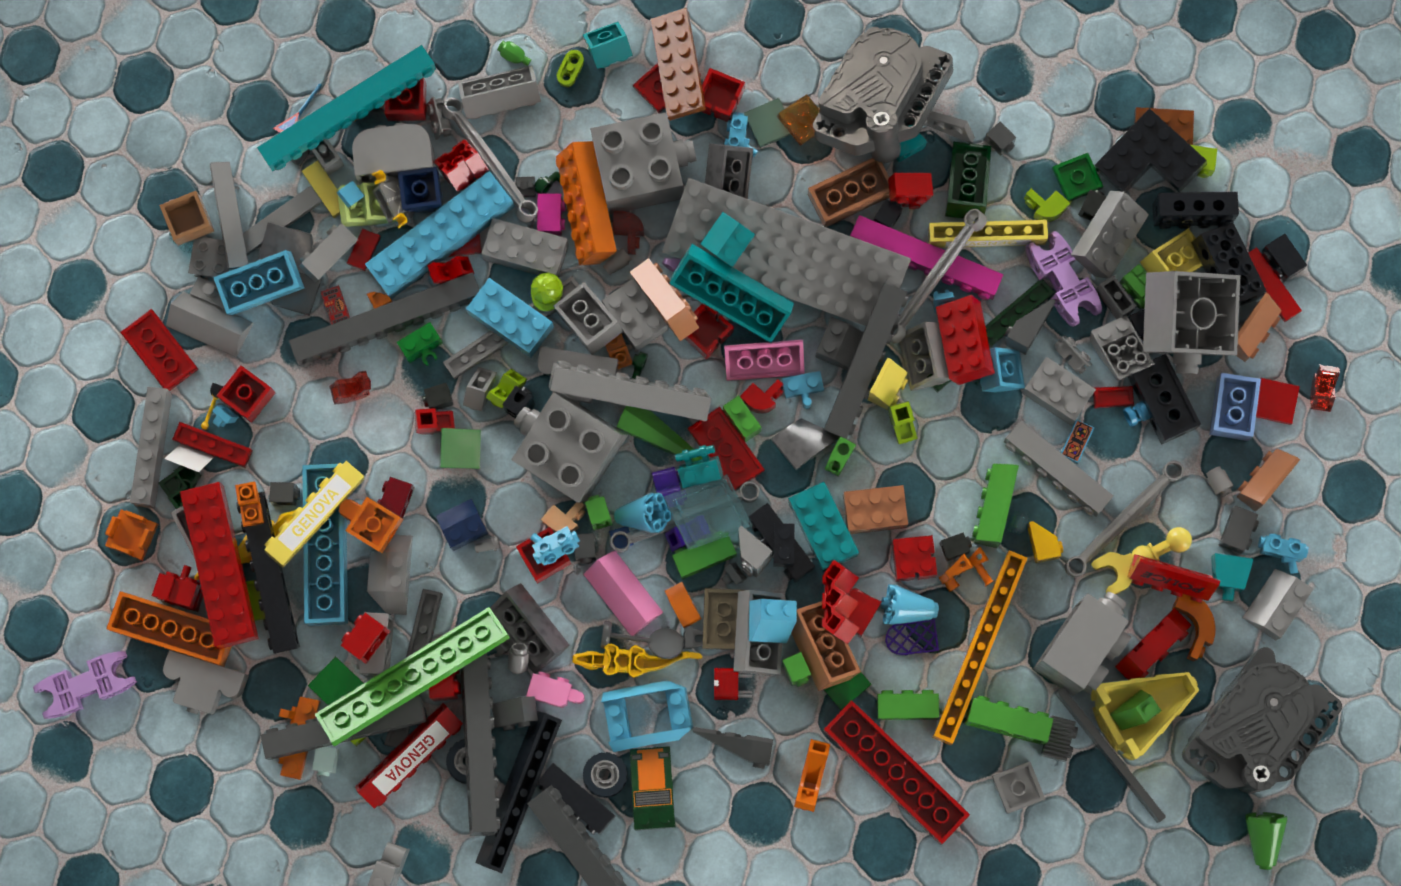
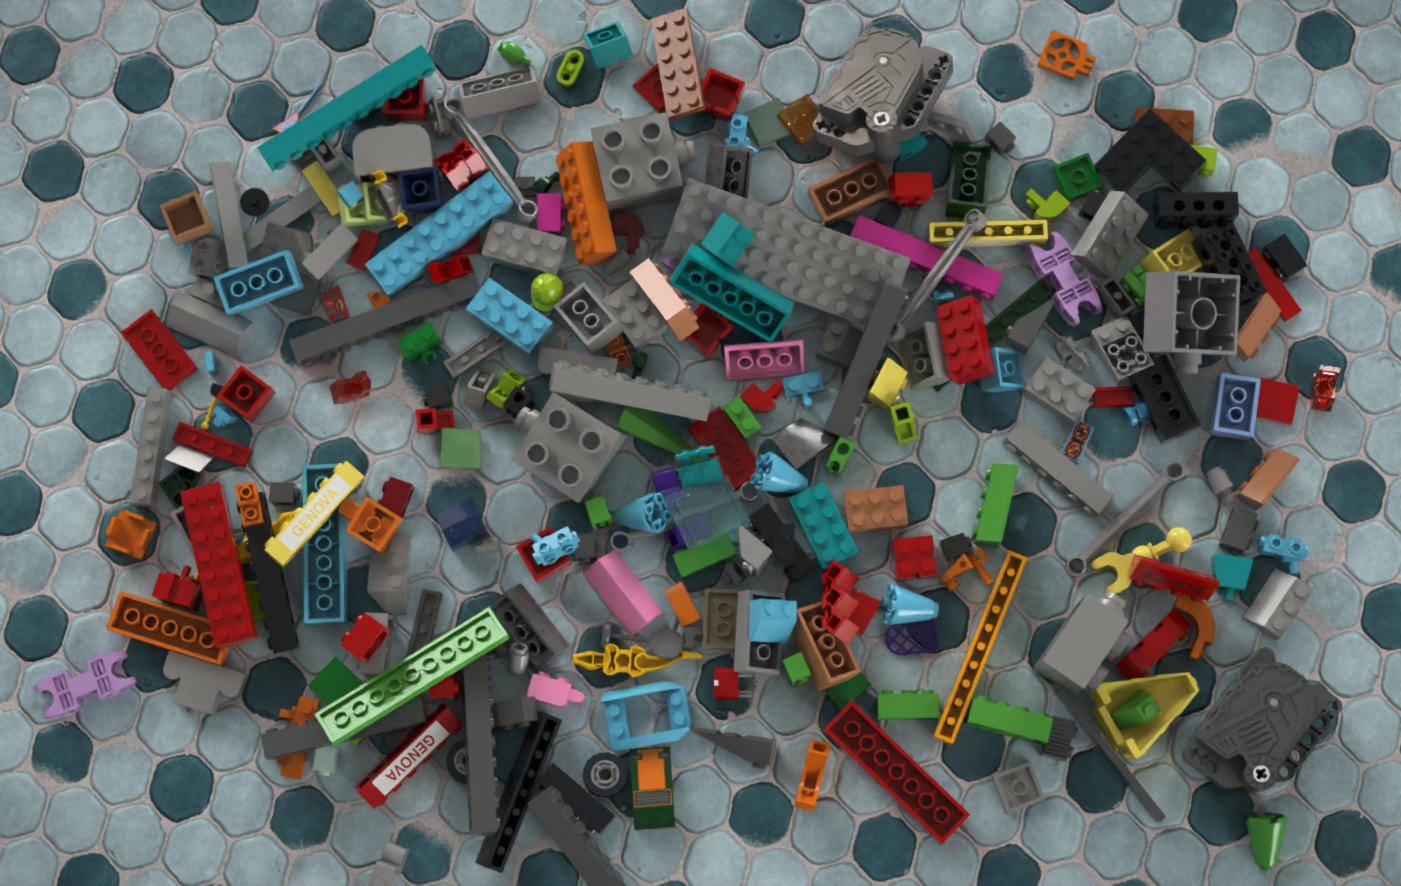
(210, 361): none -> medium azure tile
(254, 201): none -> black piece
(557, 519): light nougat brick -> none
(777, 475): none -> medium azure cone
(1043, 543): yellow slope -> none
(1079, 62): none -> orange piece

